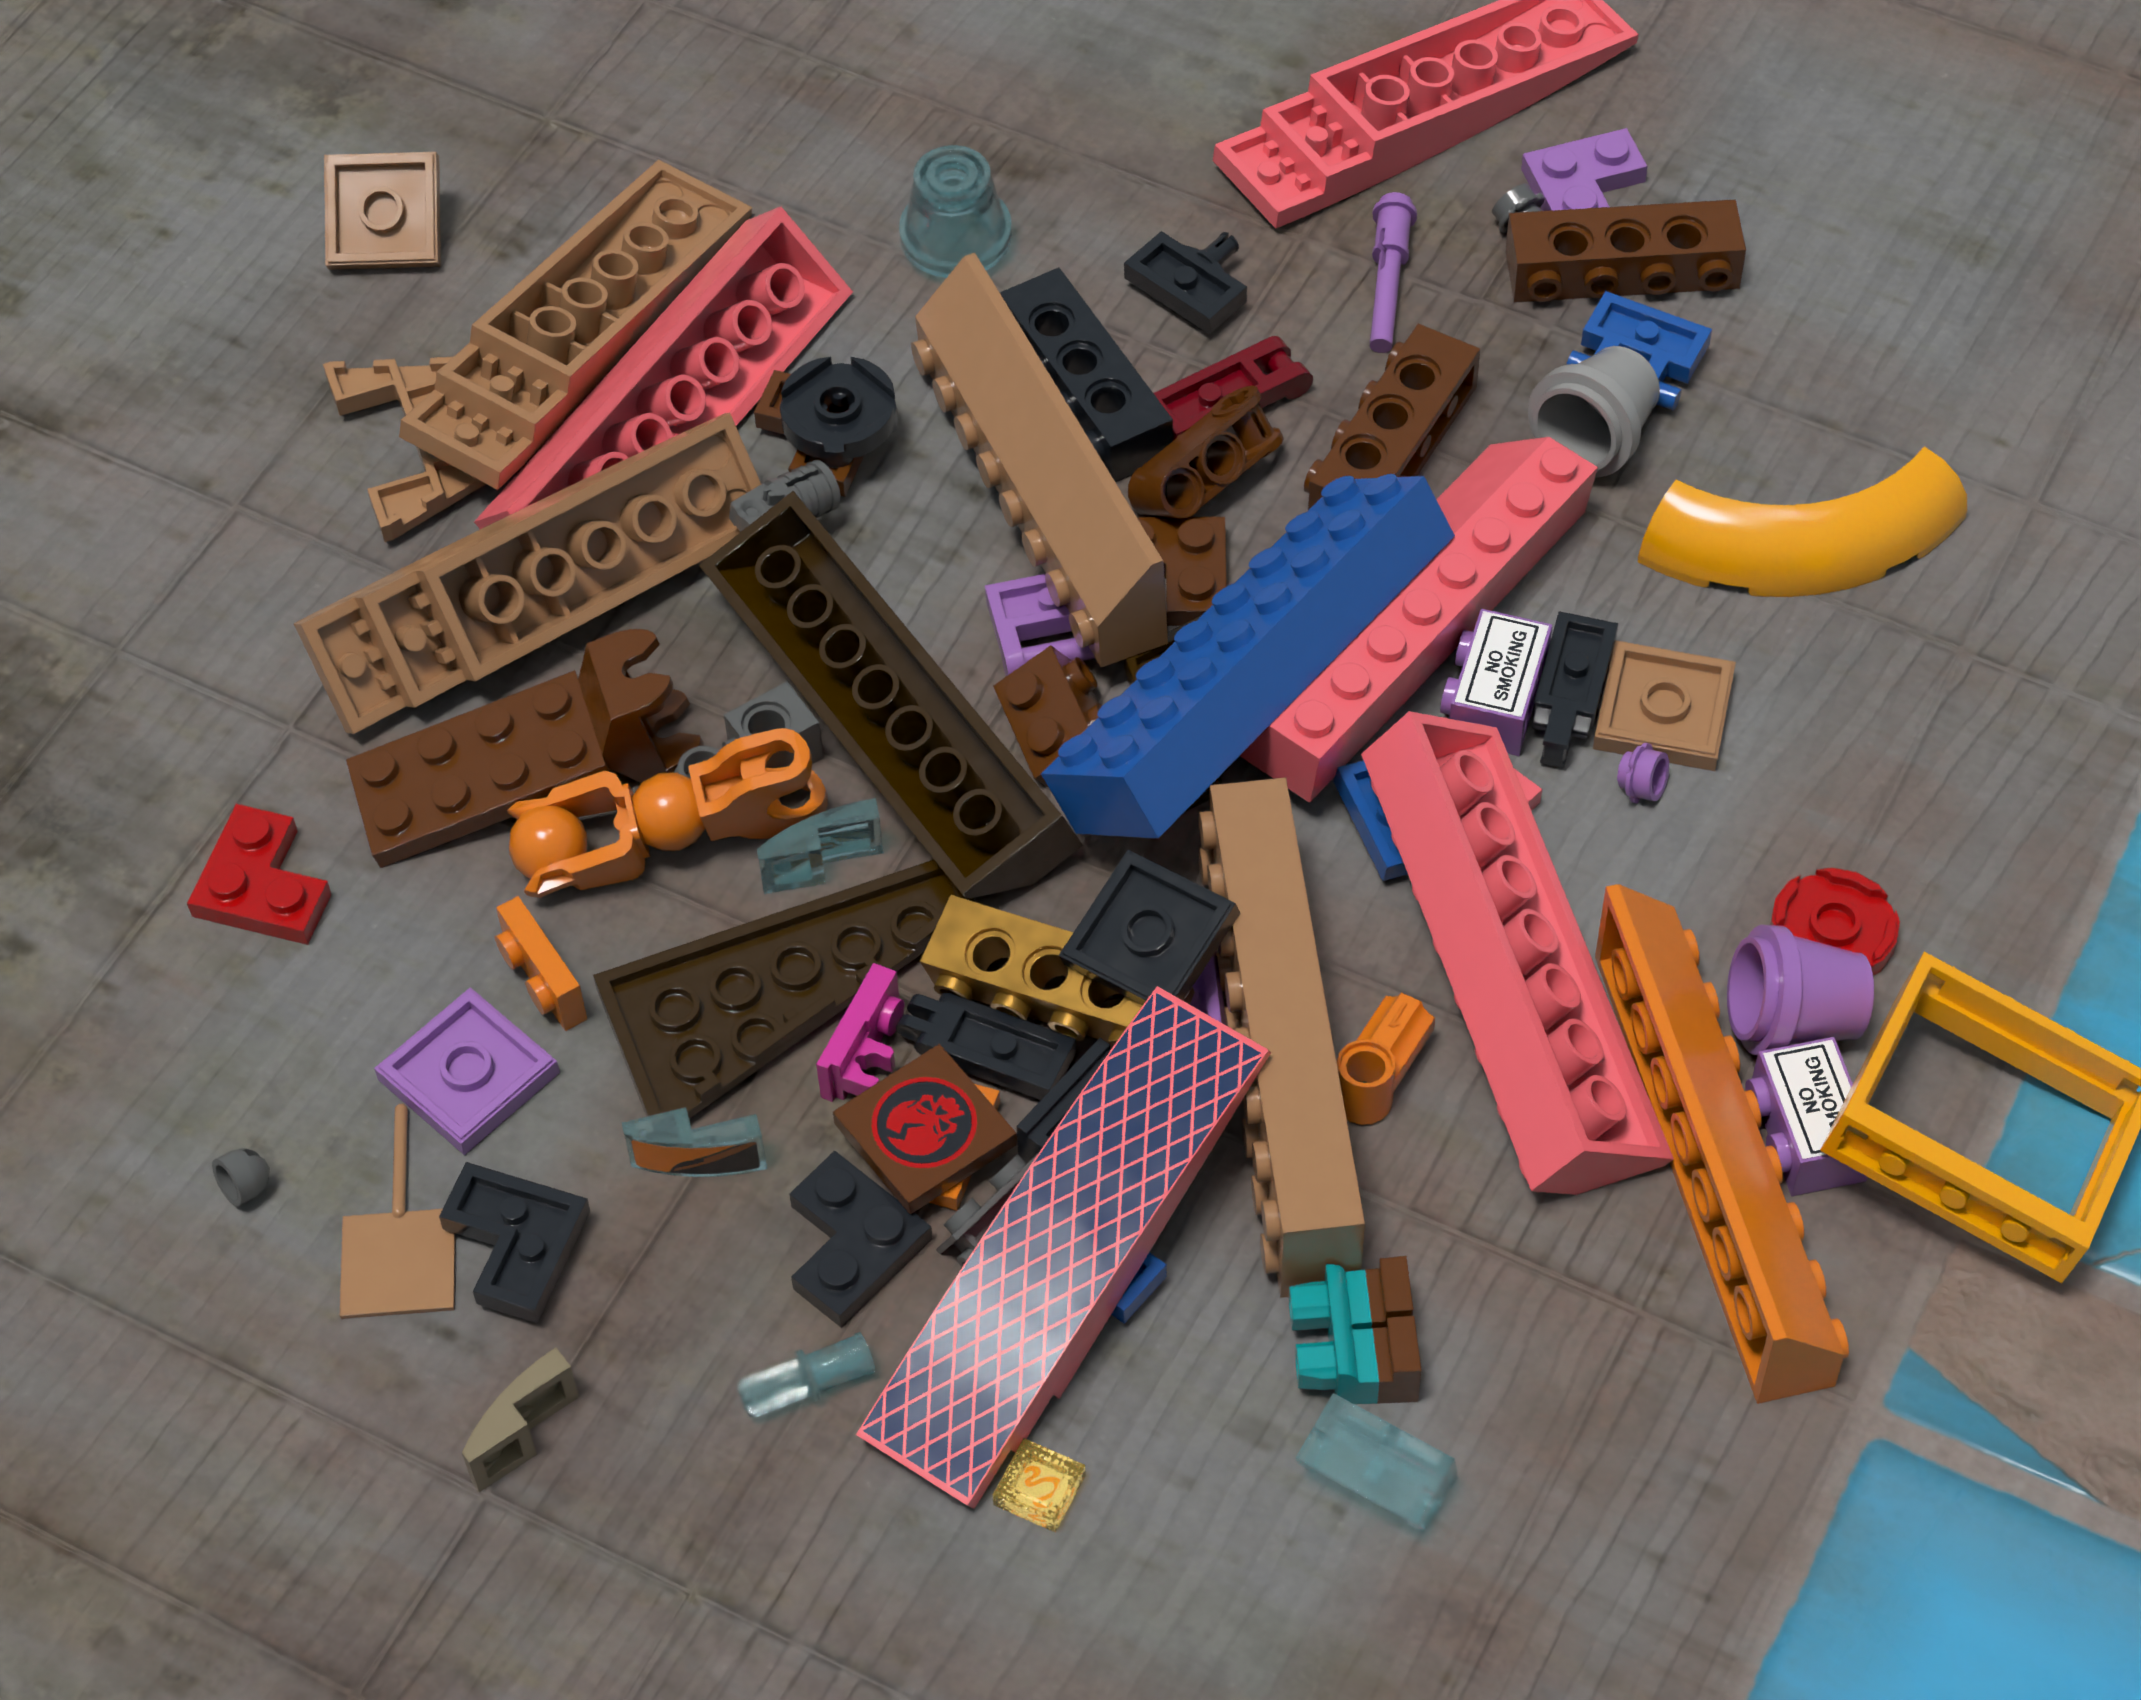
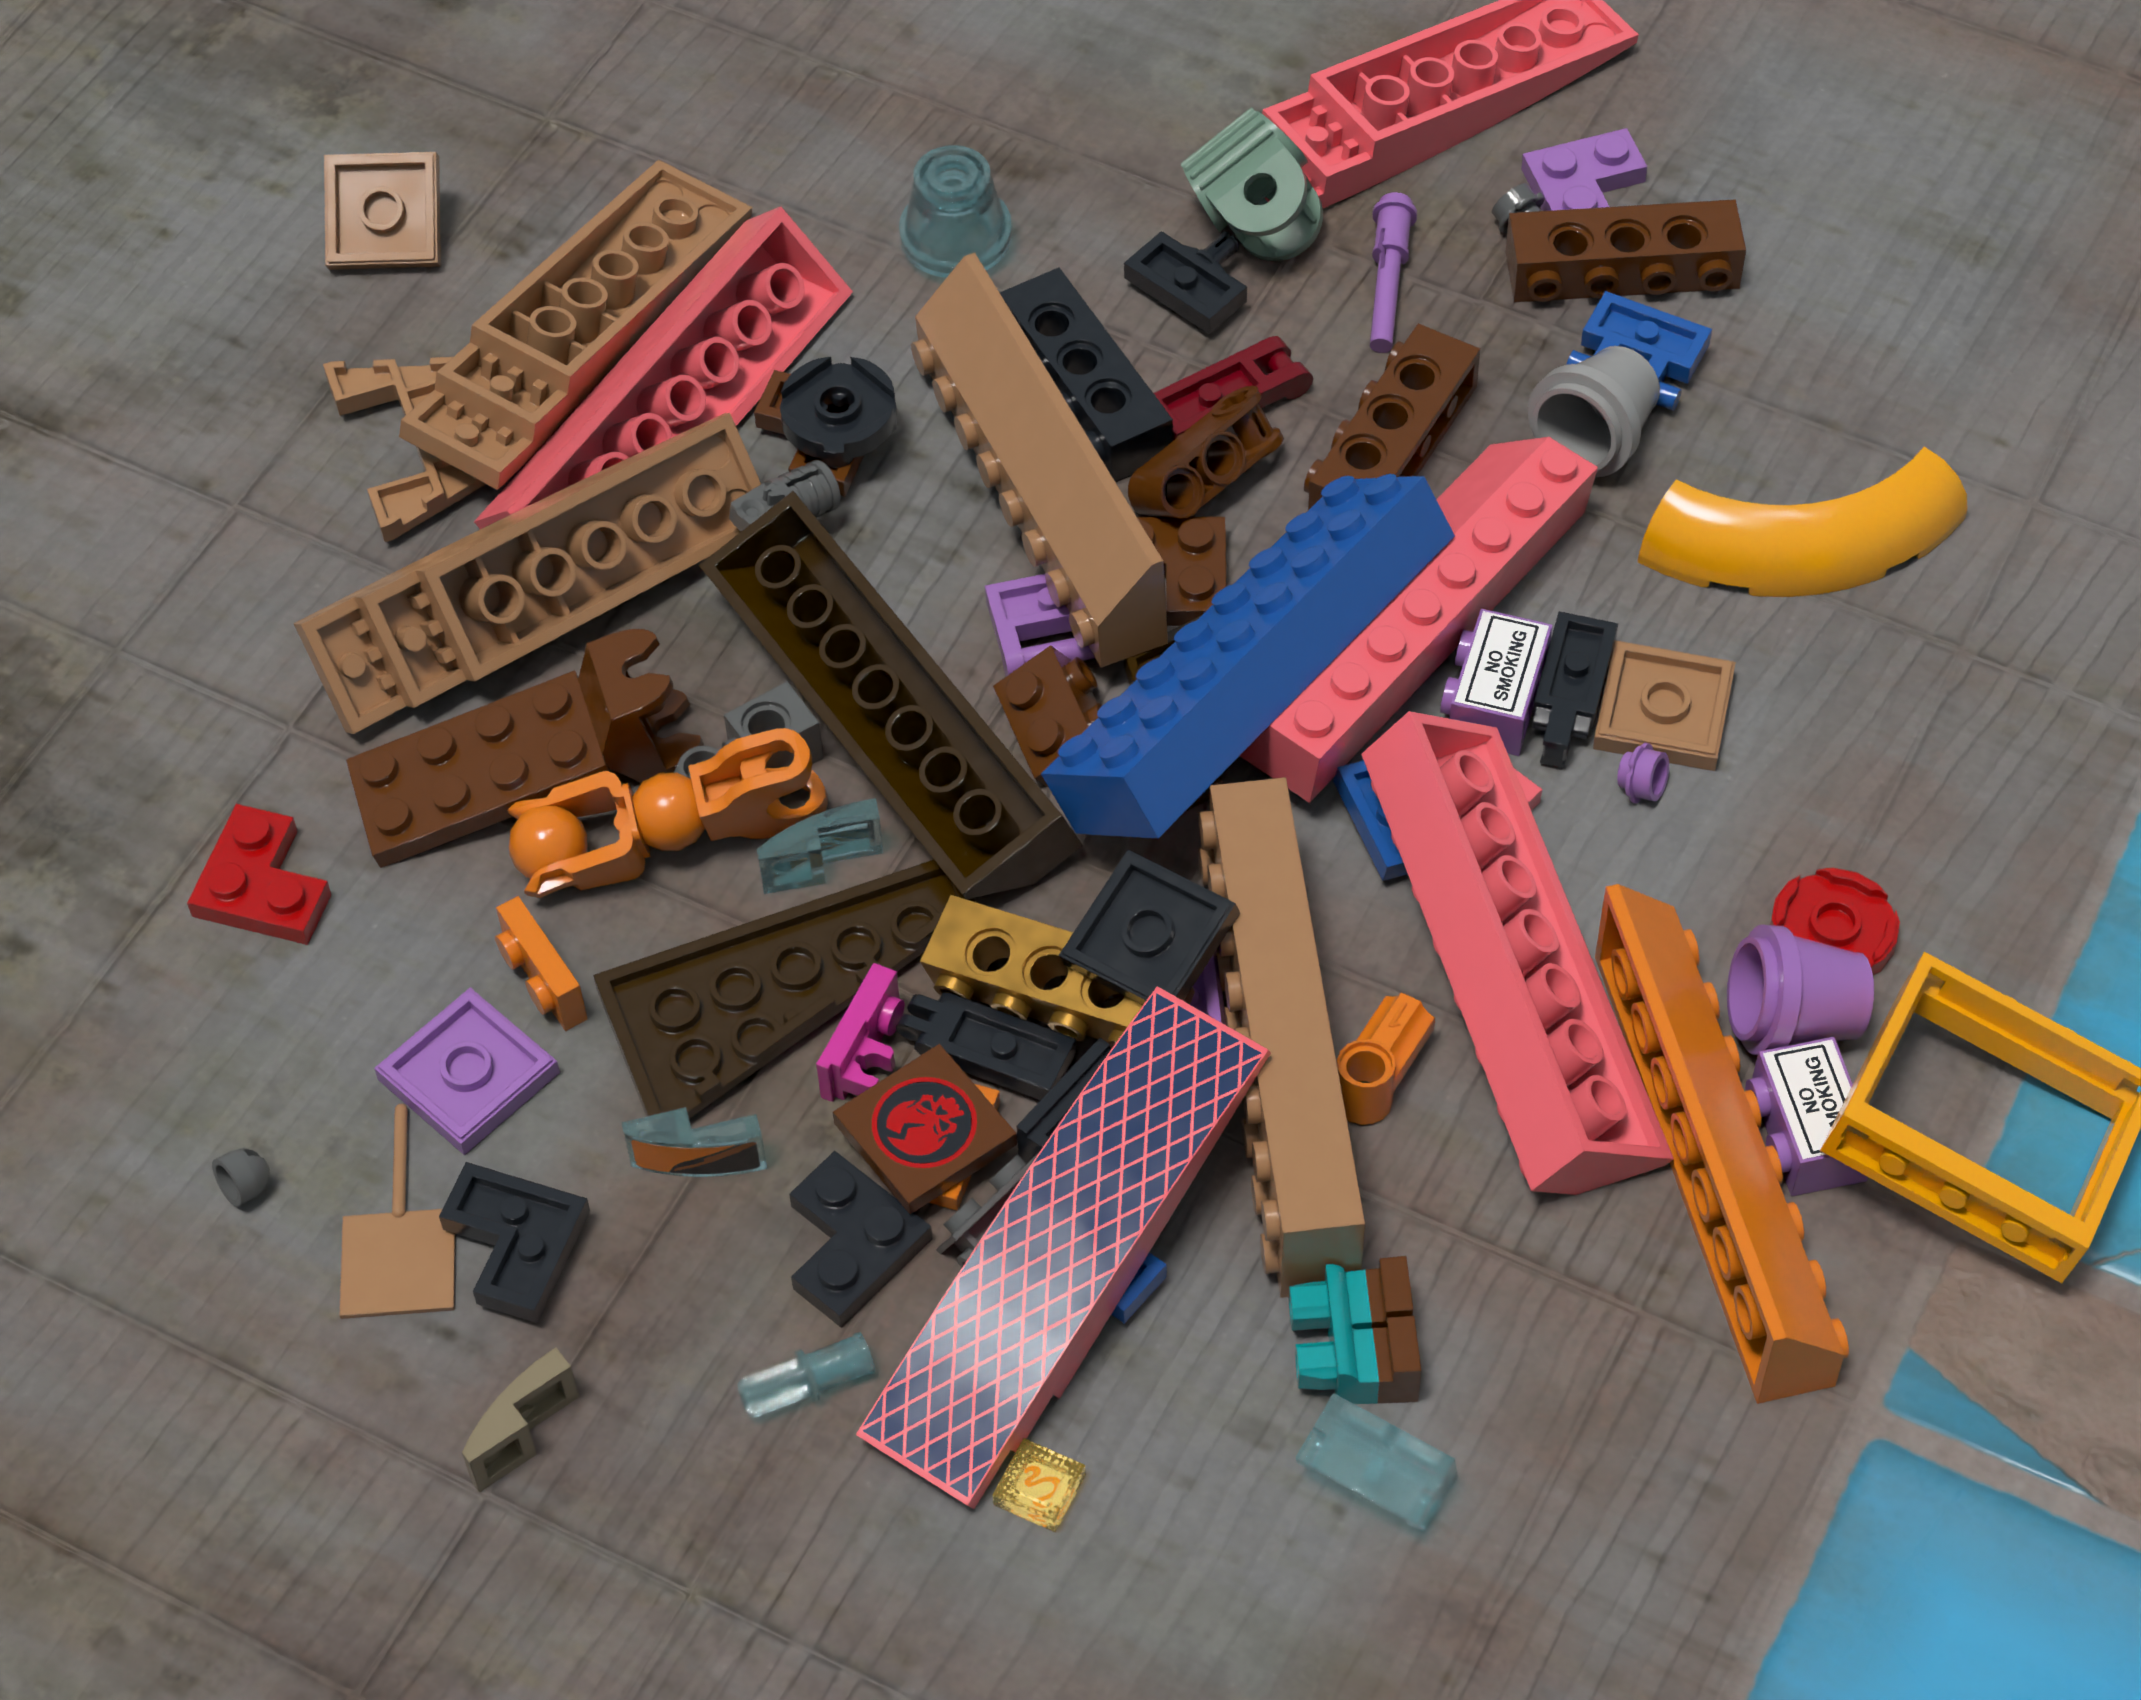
(1263, 155): none -> sand green piece

